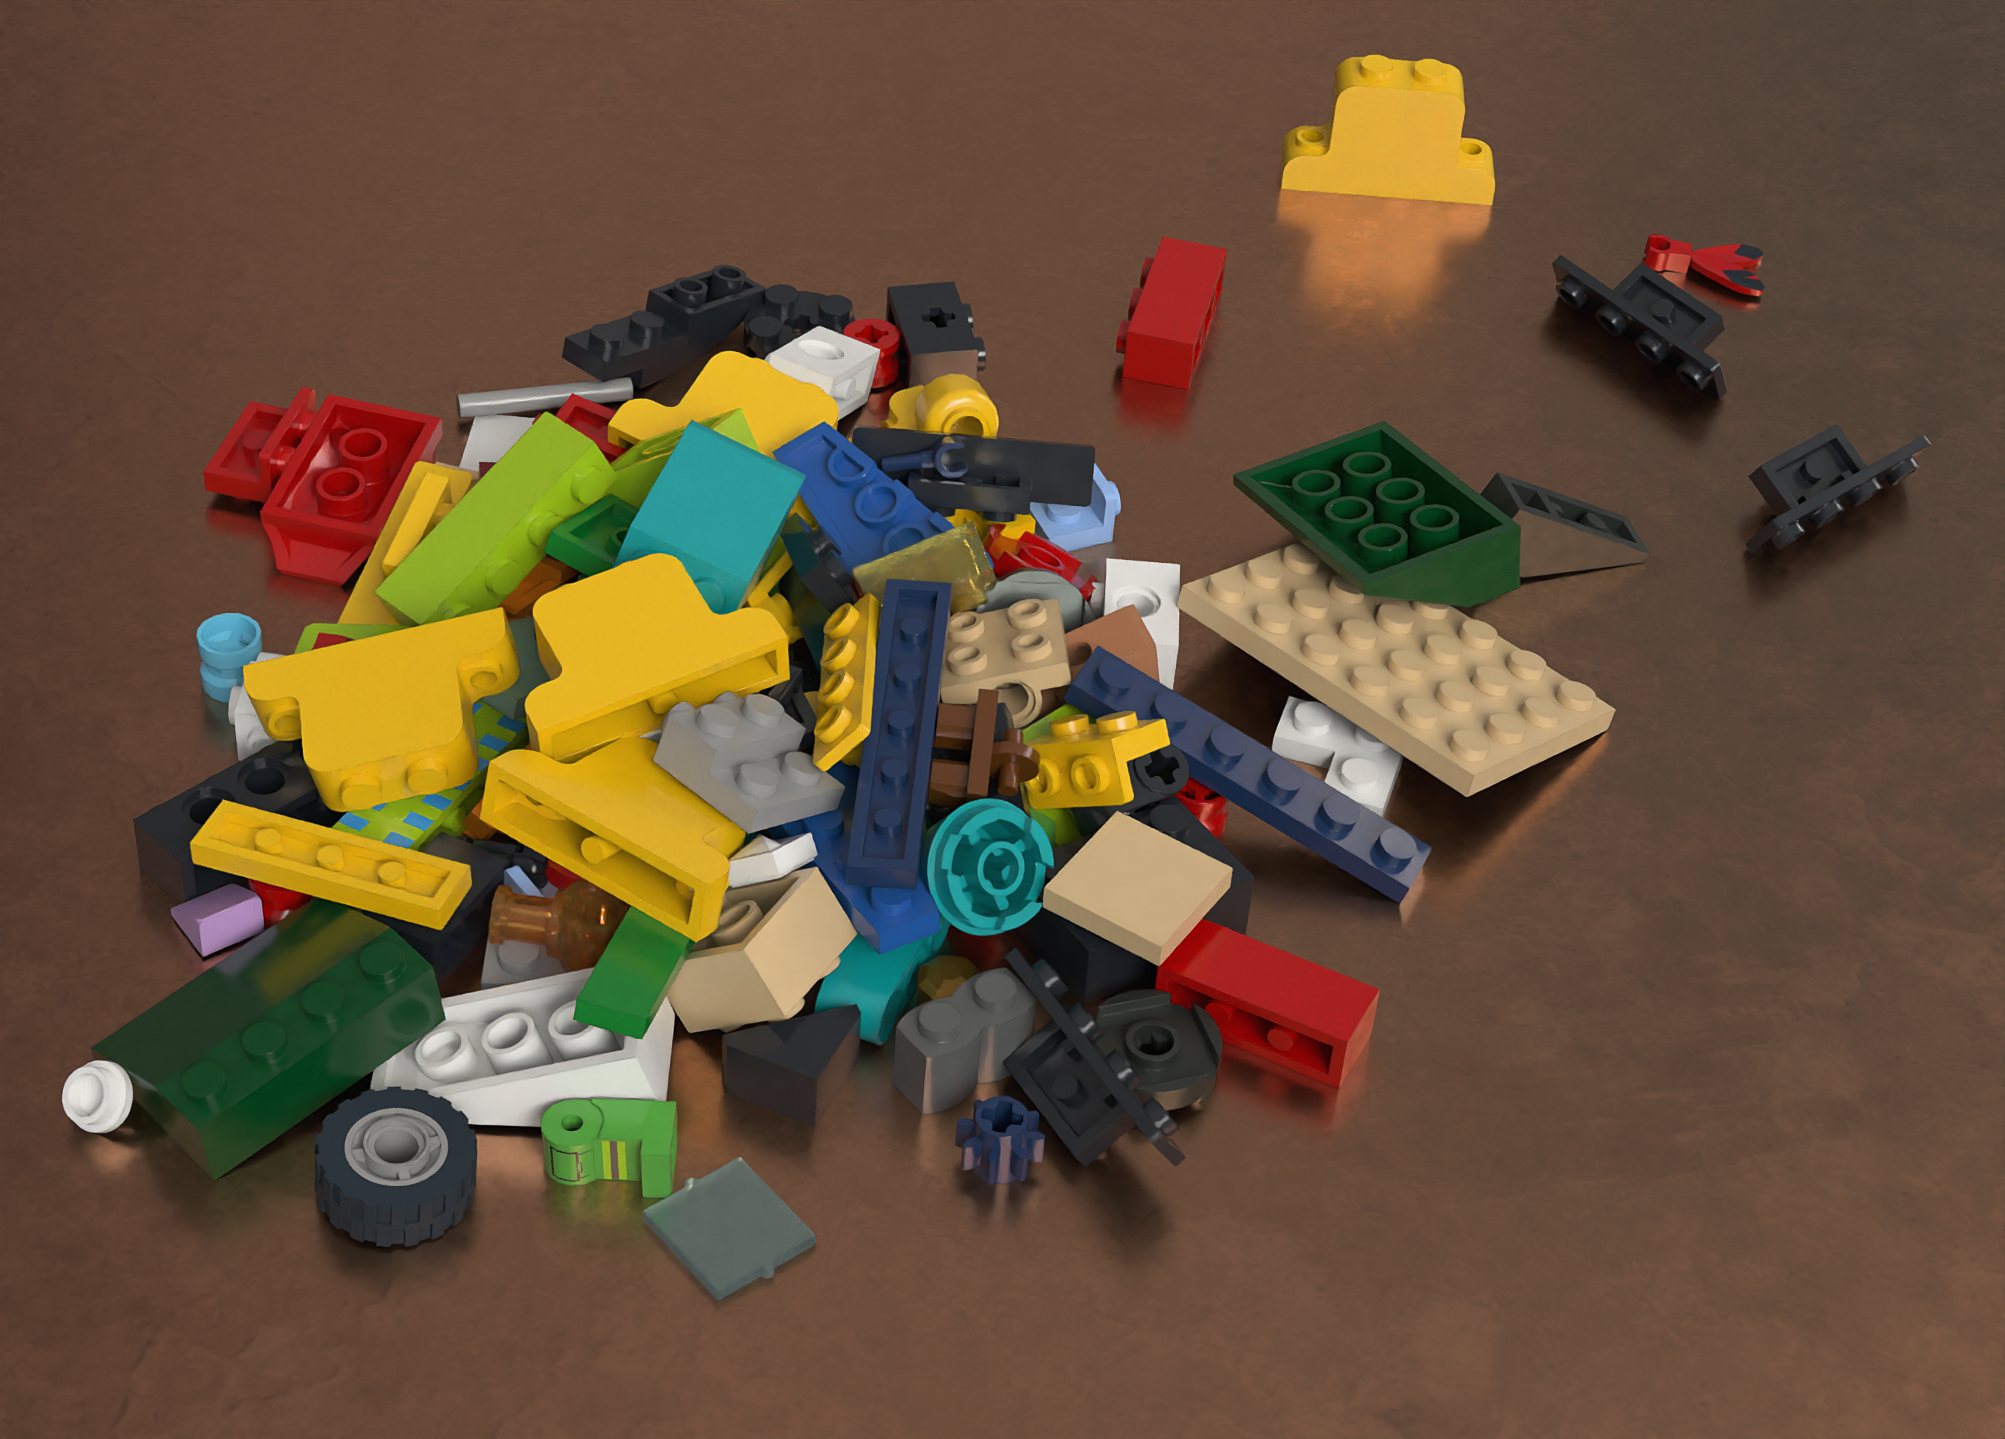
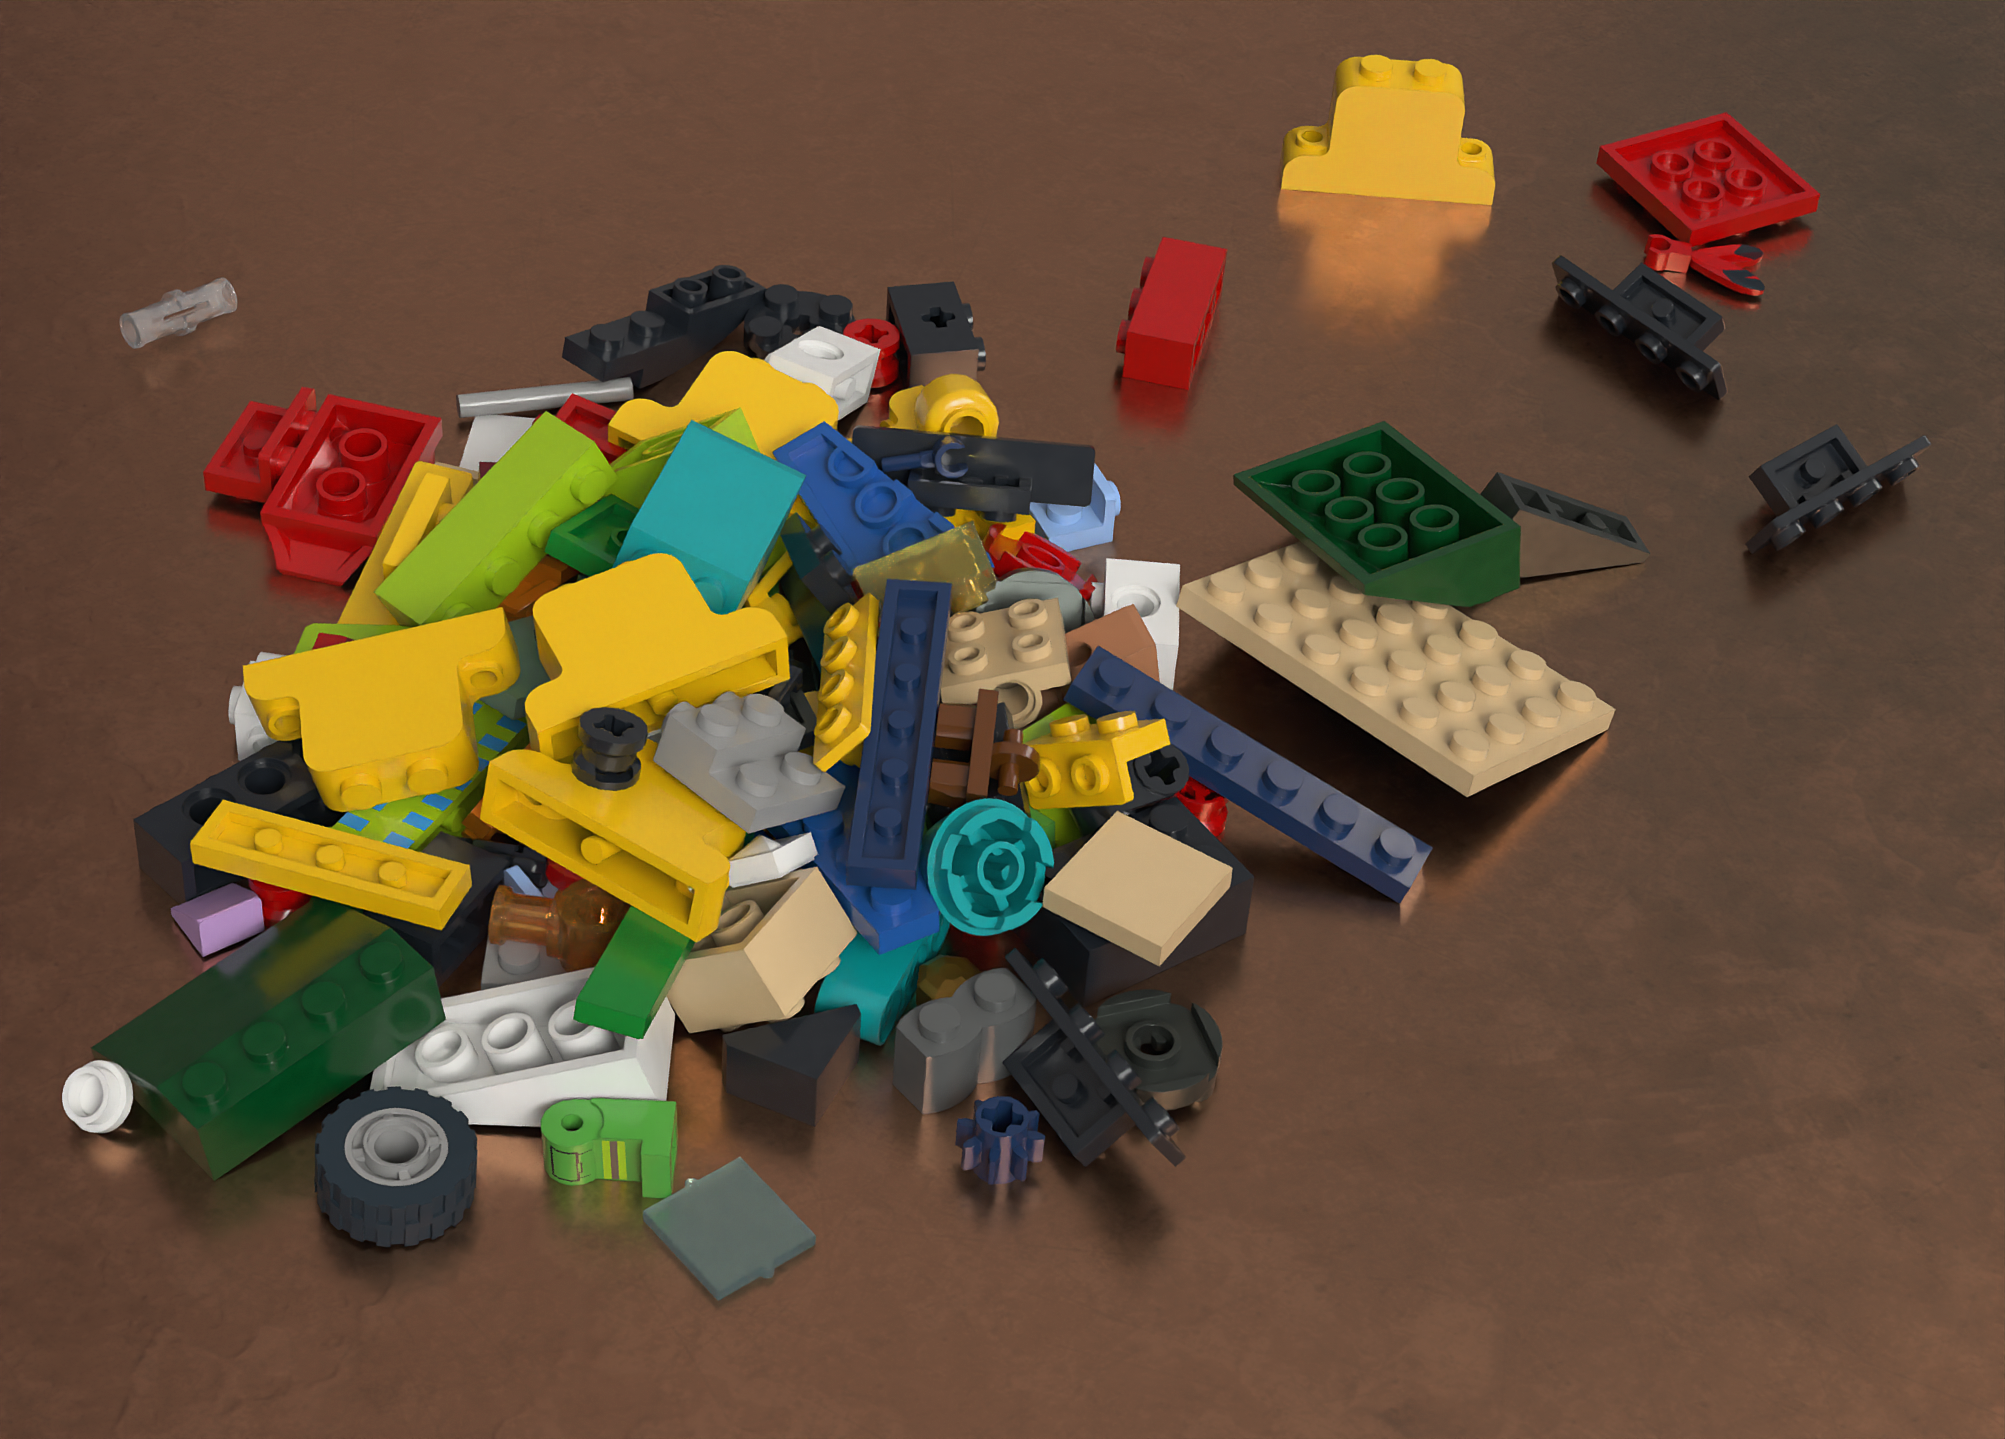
(149, 323): none -> clear pin
(226, 645): medium azure wheel -> none
(609, 748): none -> black wheel
(1272, 1001): red brick -> none
(1355, 759): white plate -> none
(1707, 179): none -> red plate

